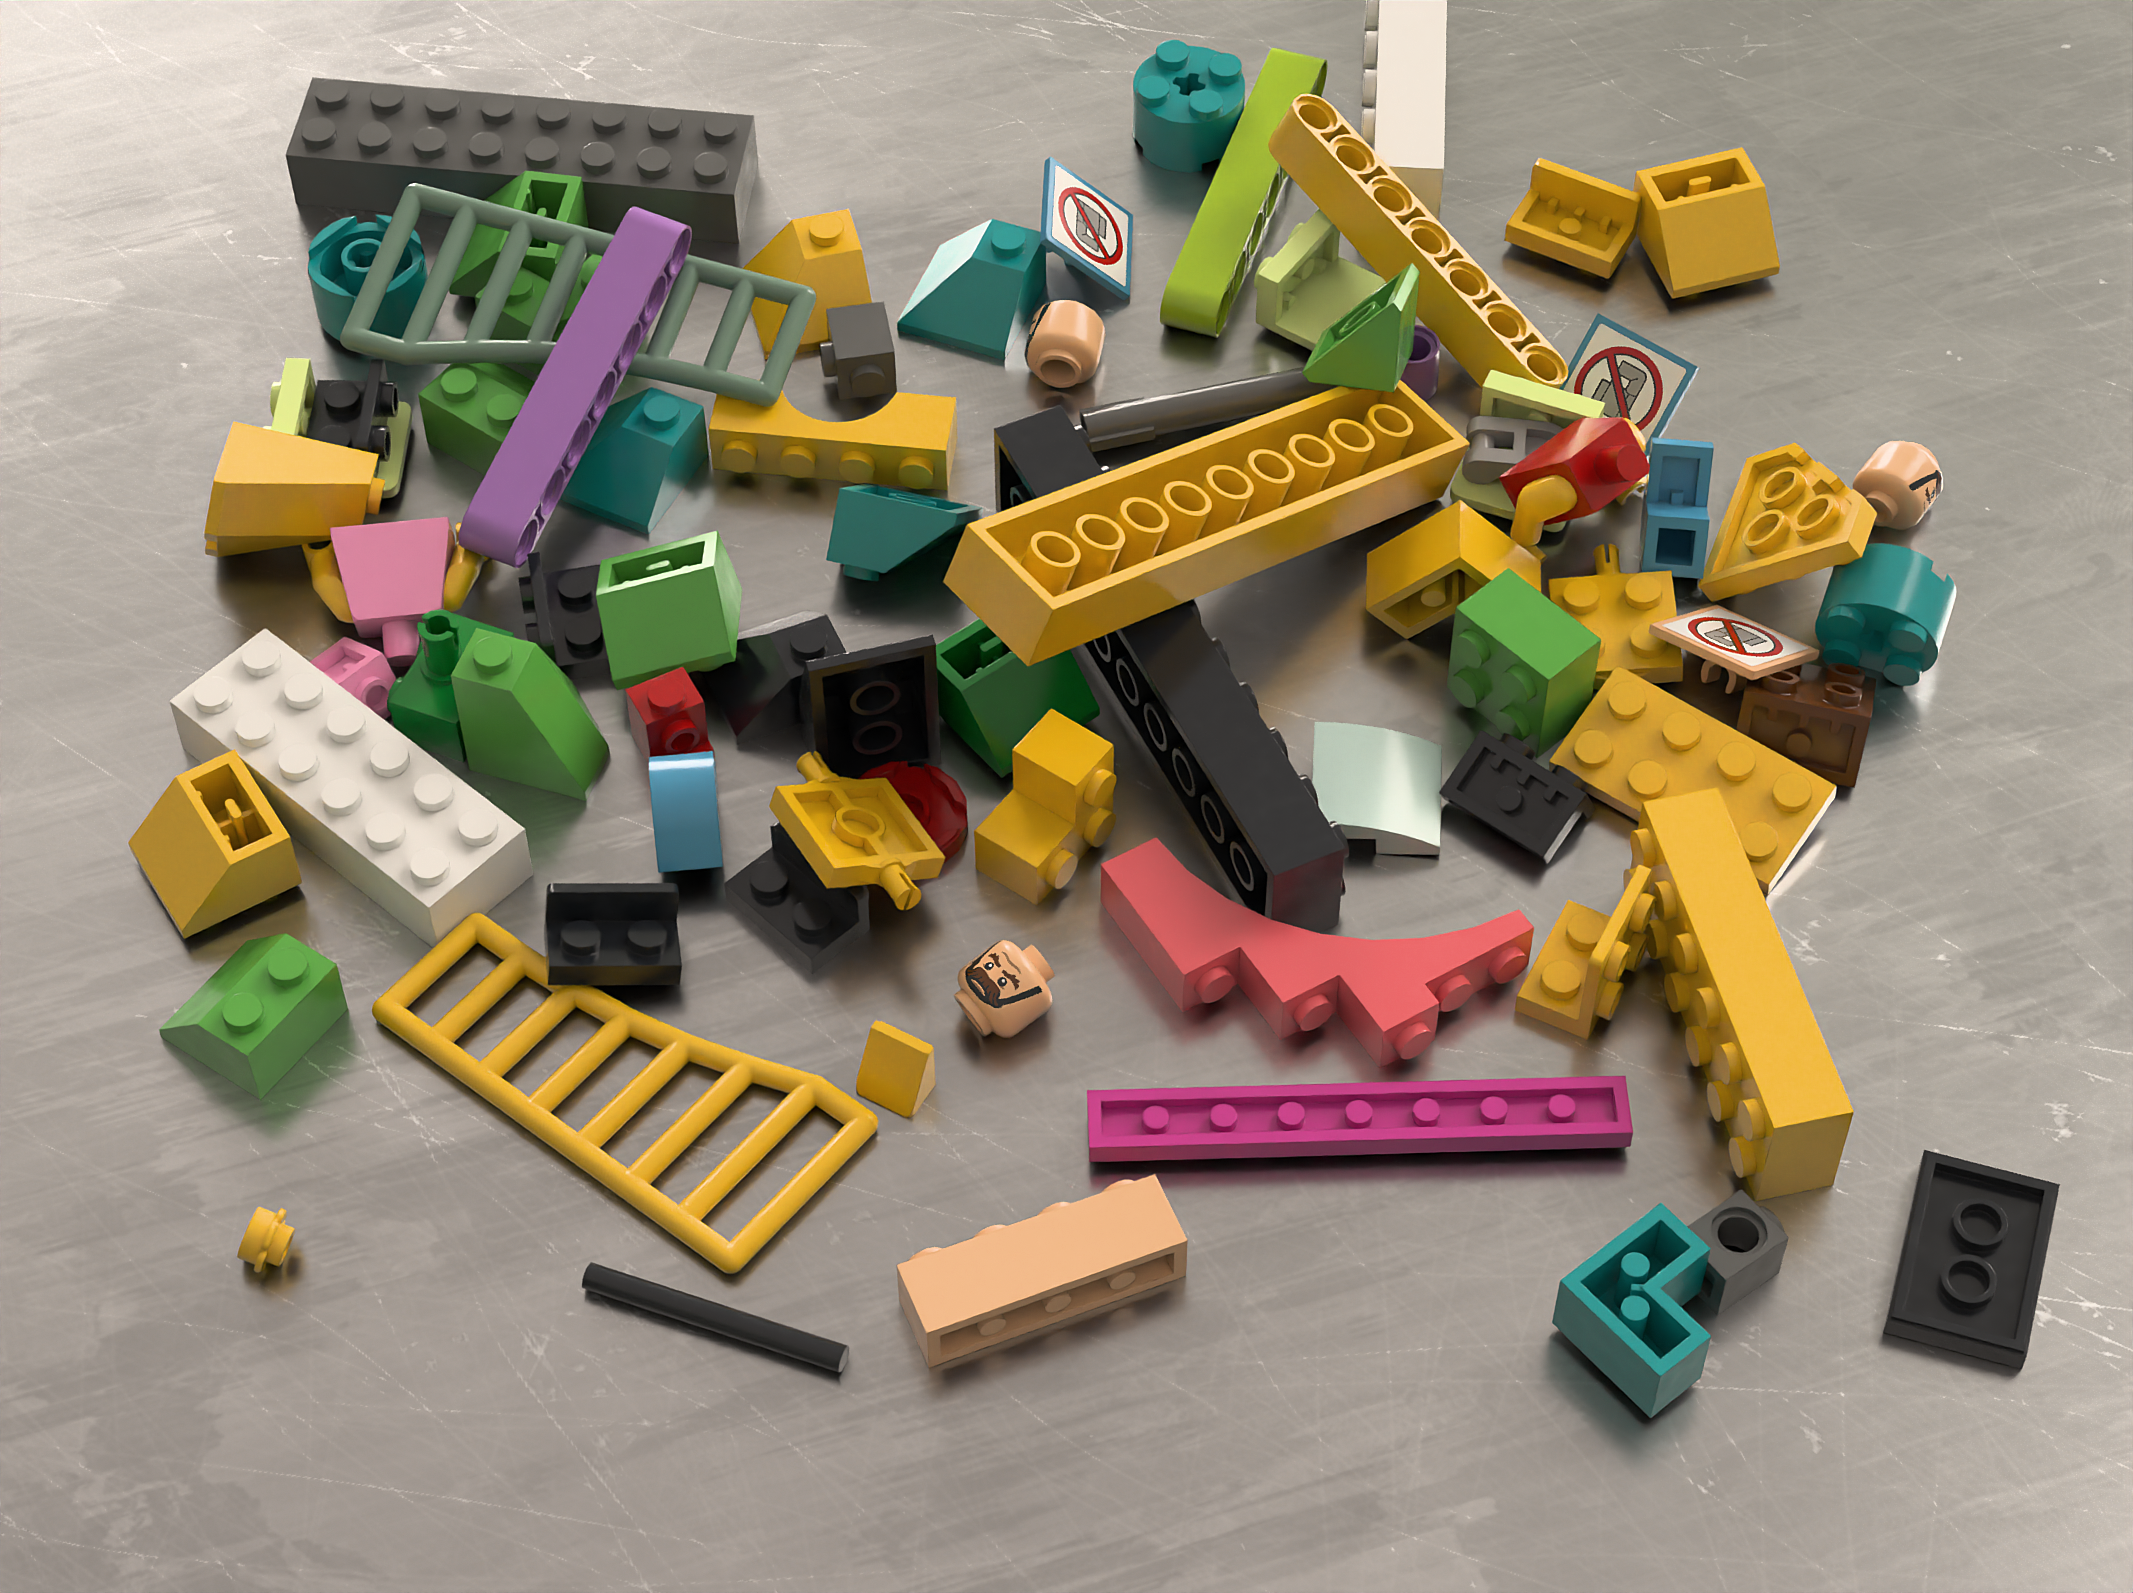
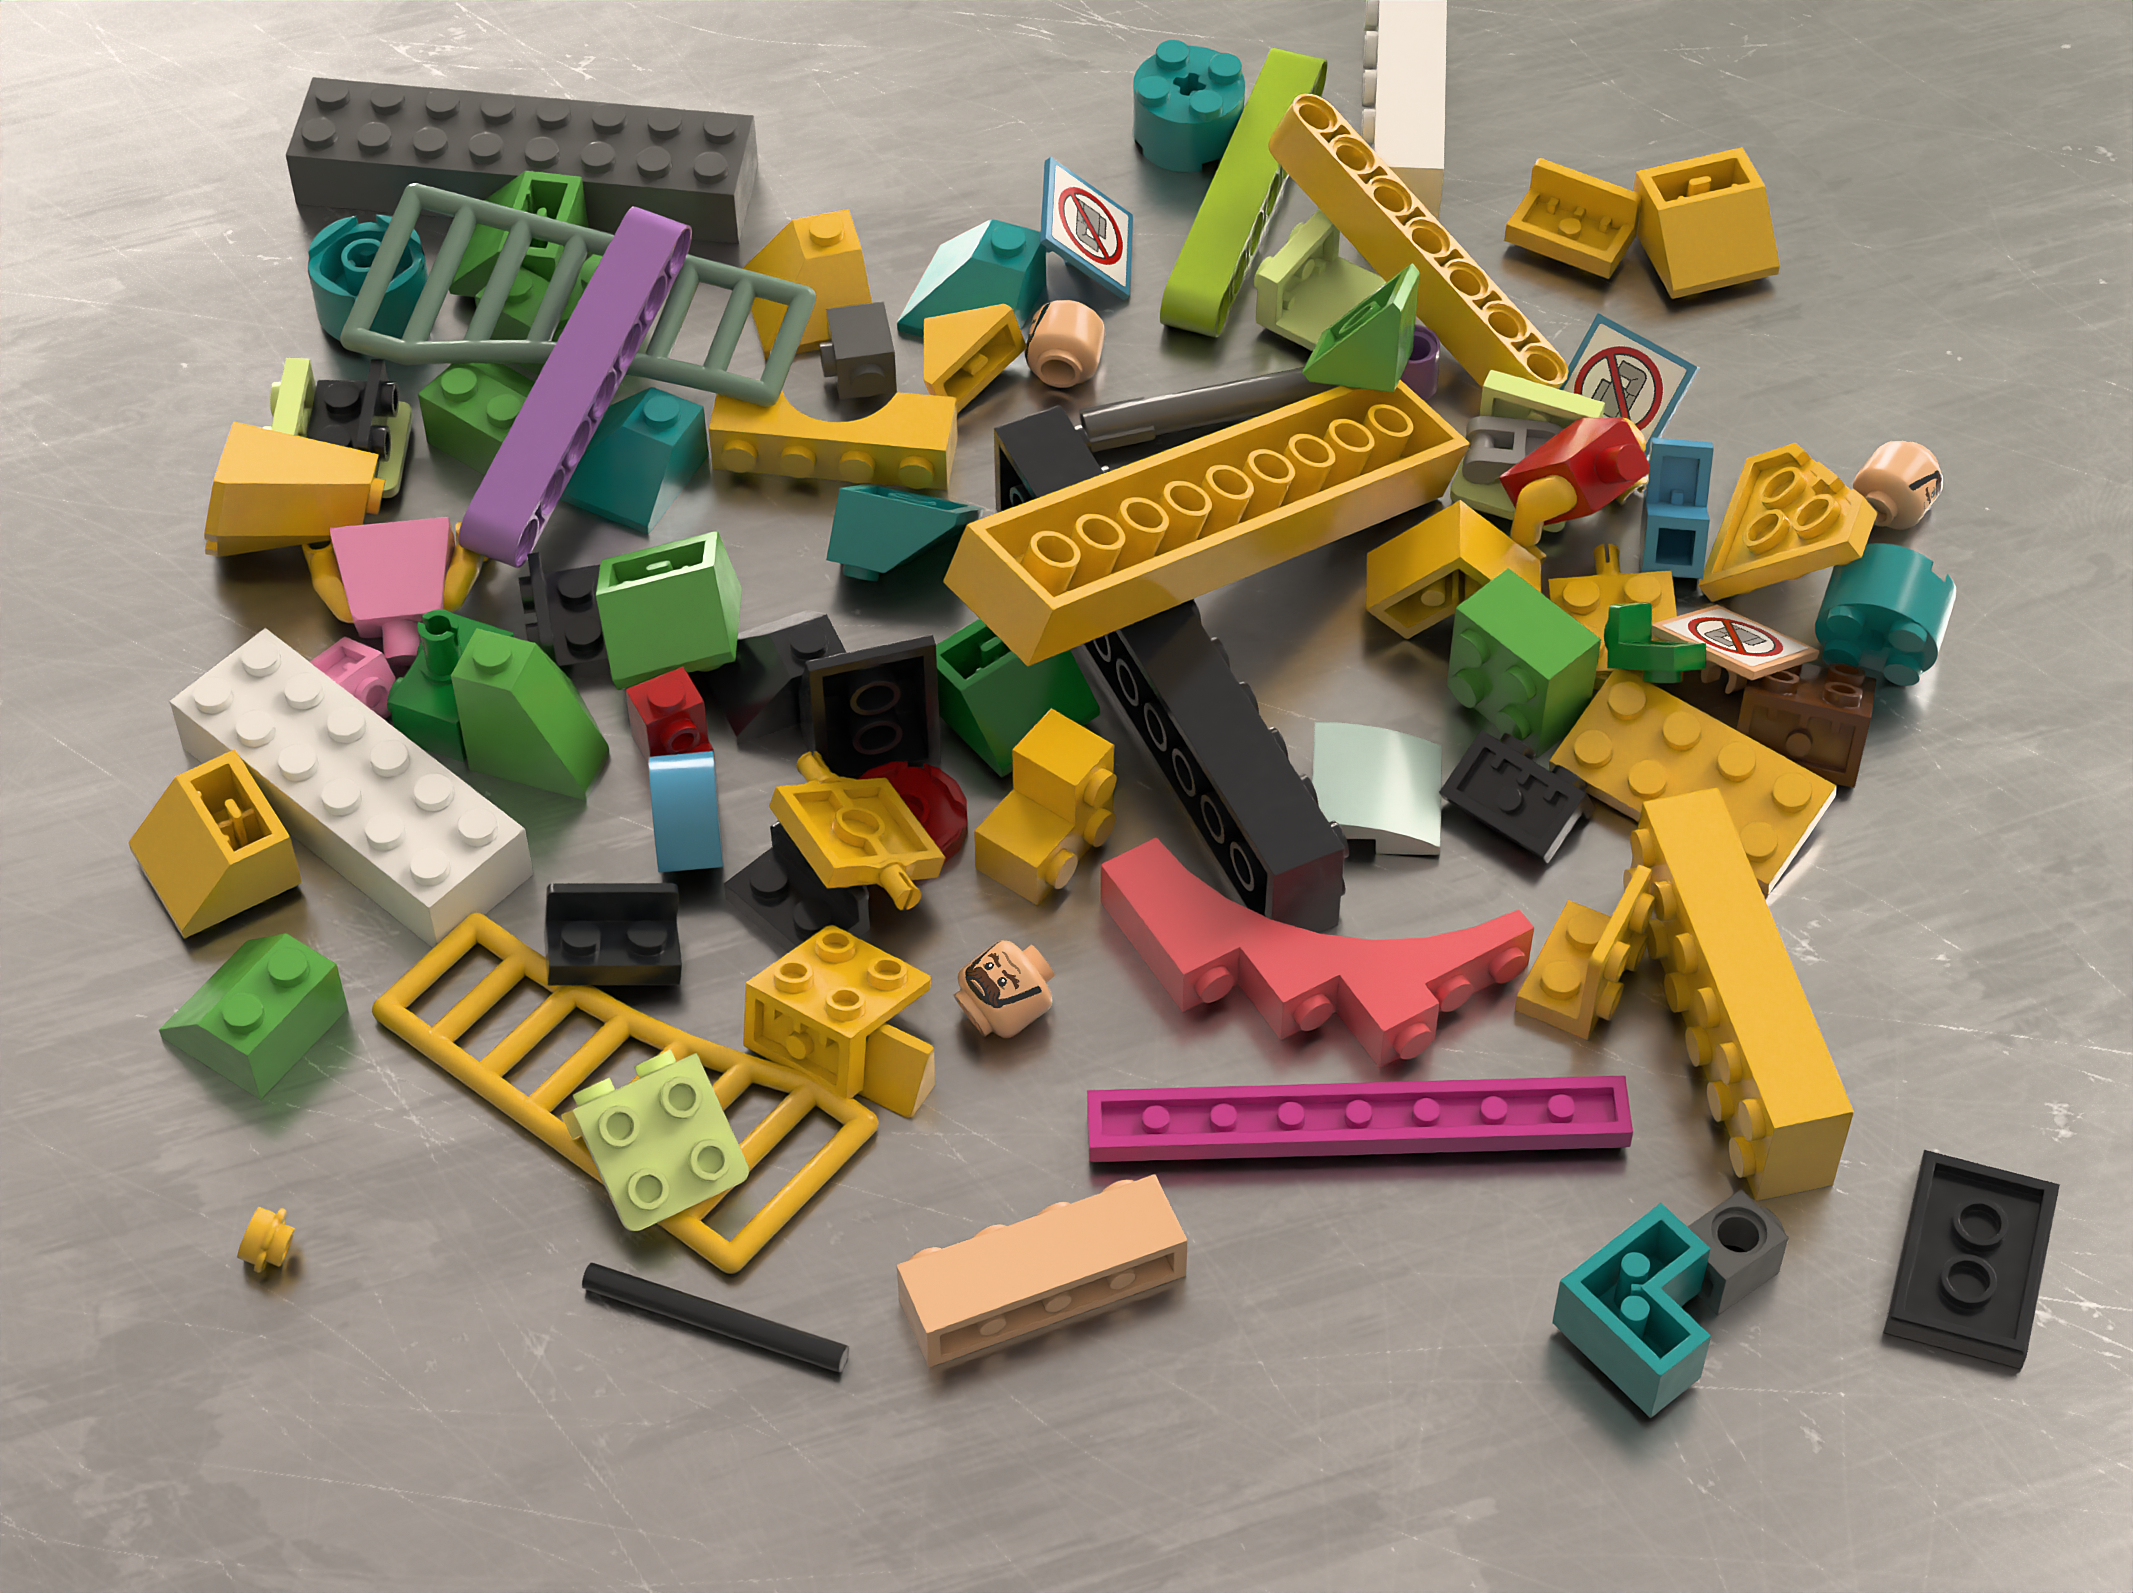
(658, 1140): none -> yellowish green bracket
(823, 1003): none -> yellow bracket
(969, 351): none -> yellow slope
(1631, 646): none -> green bracket

